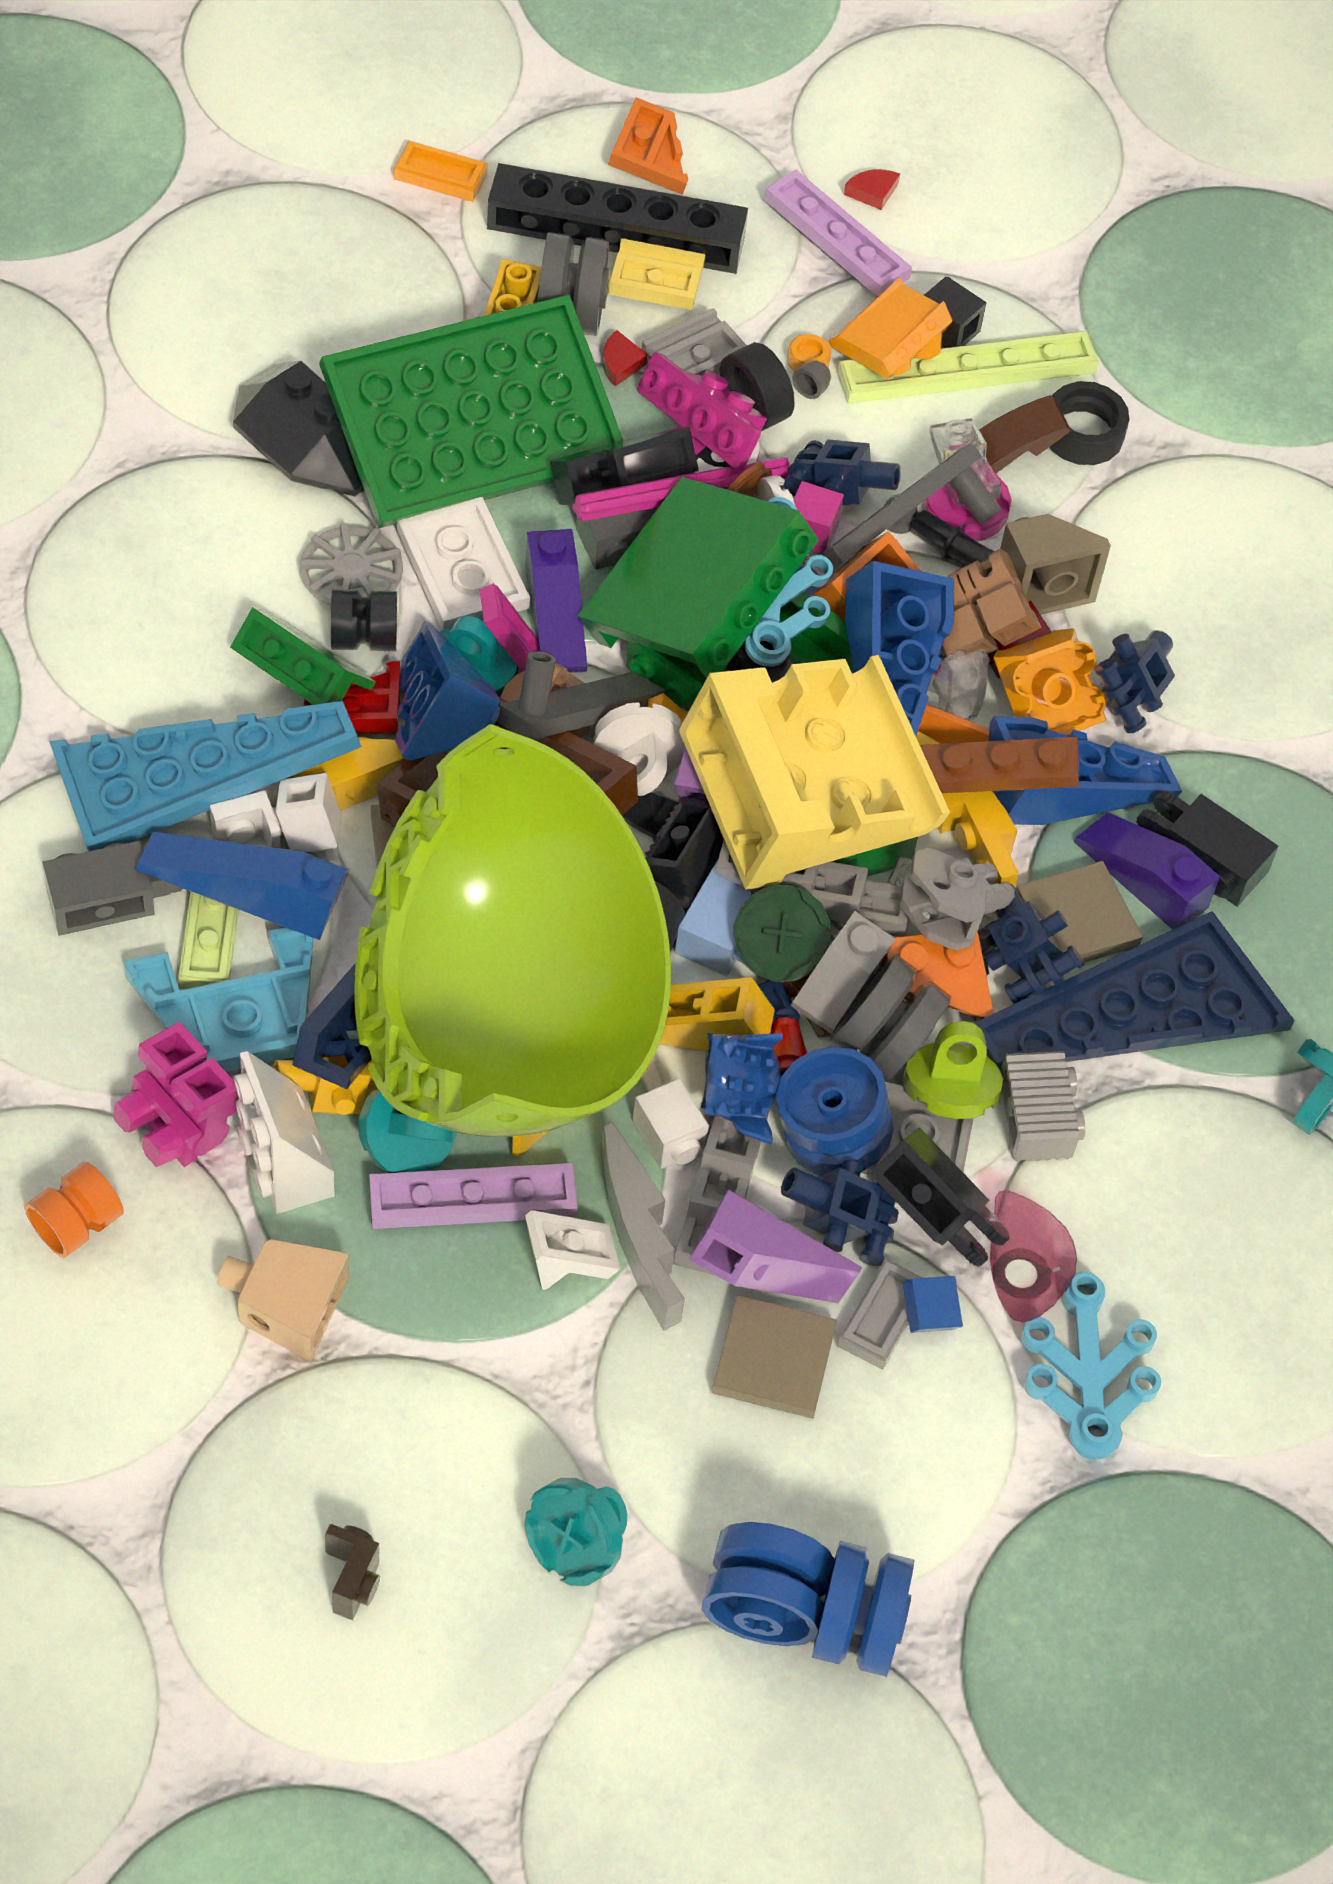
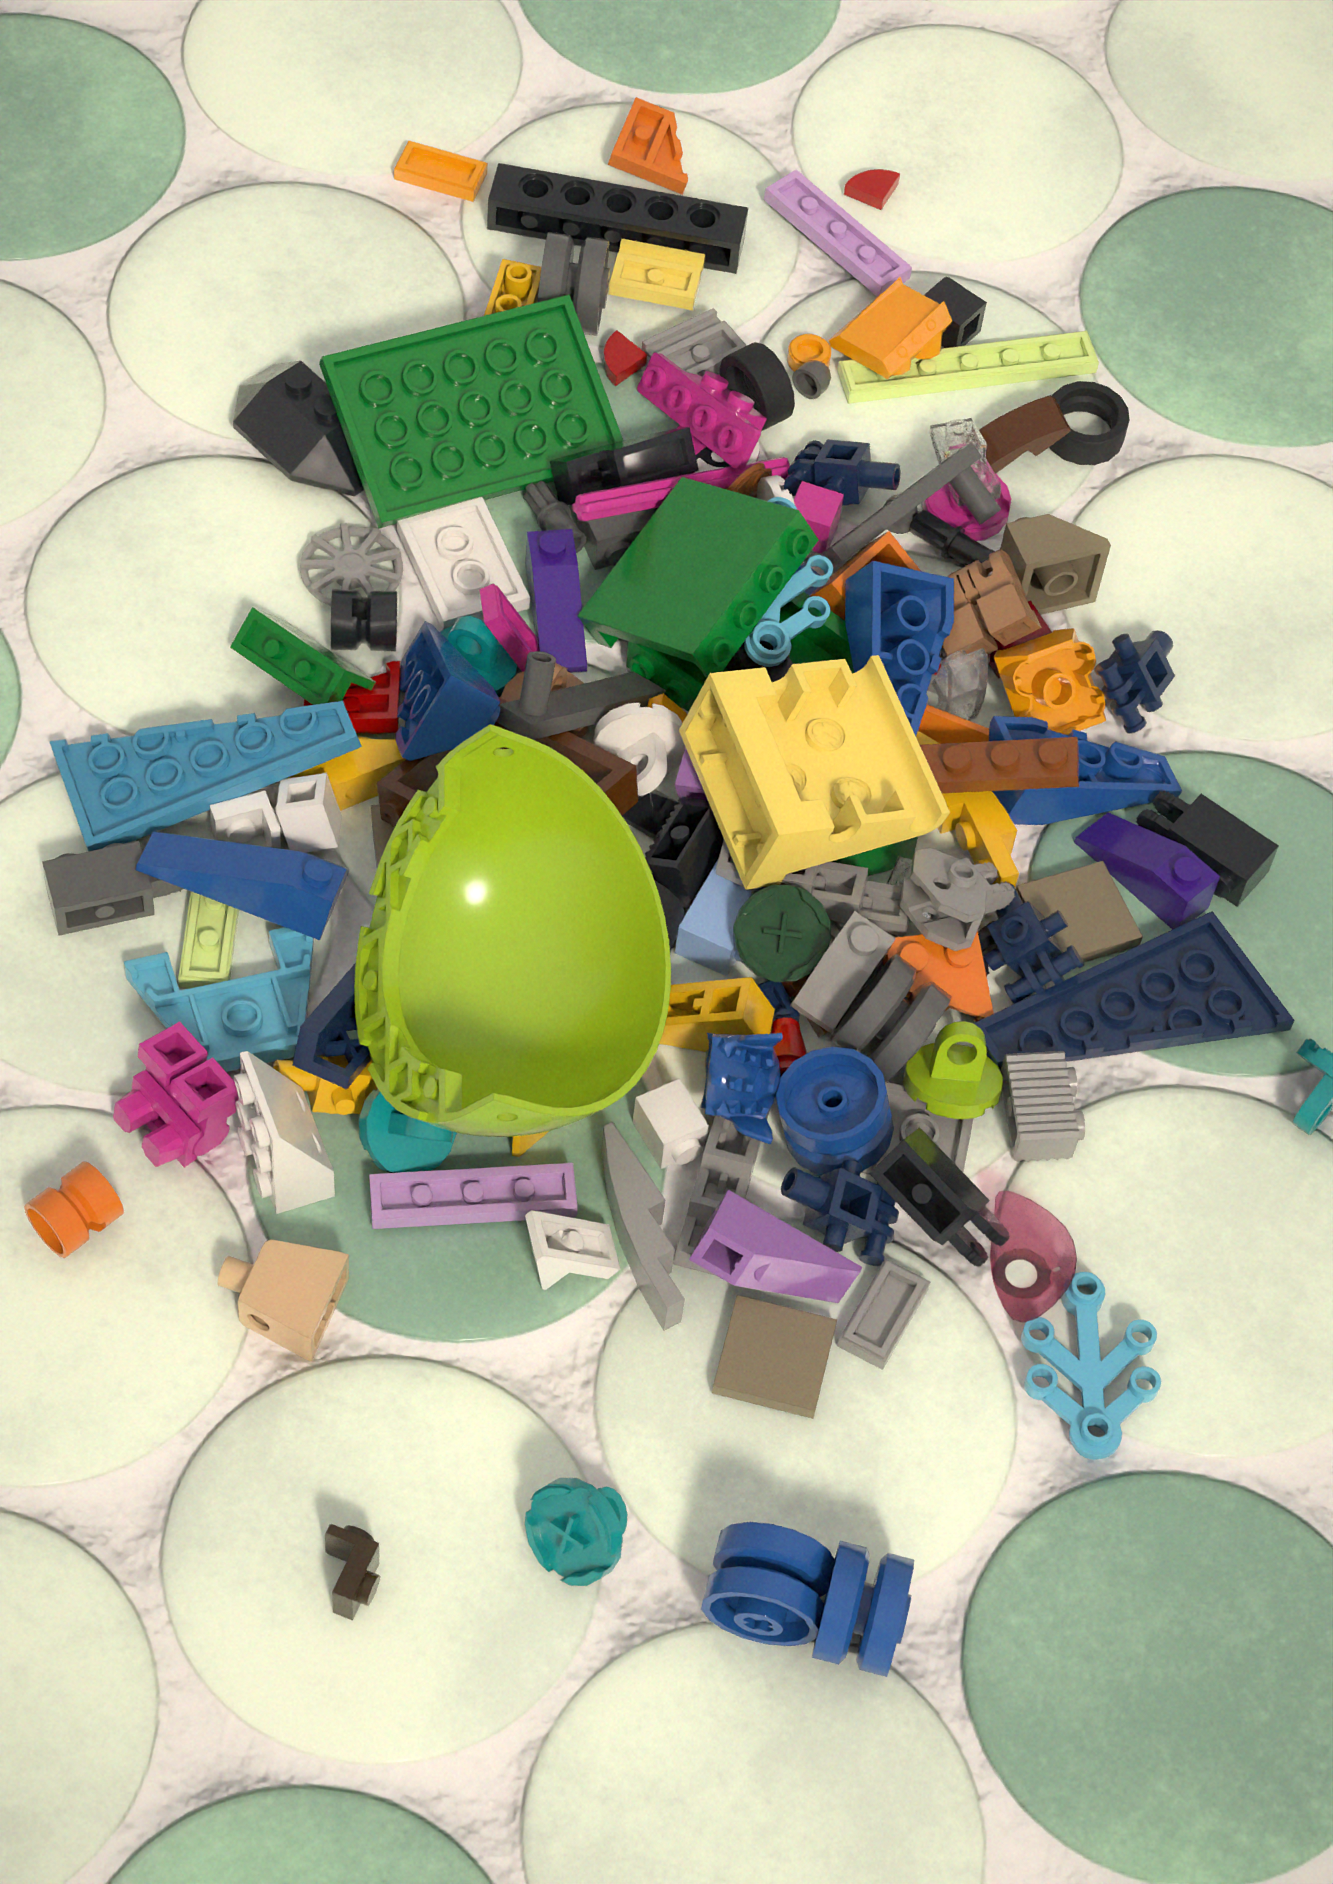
(551, 512): none -> dark grey axle
(932, 1304): blue tile -> none

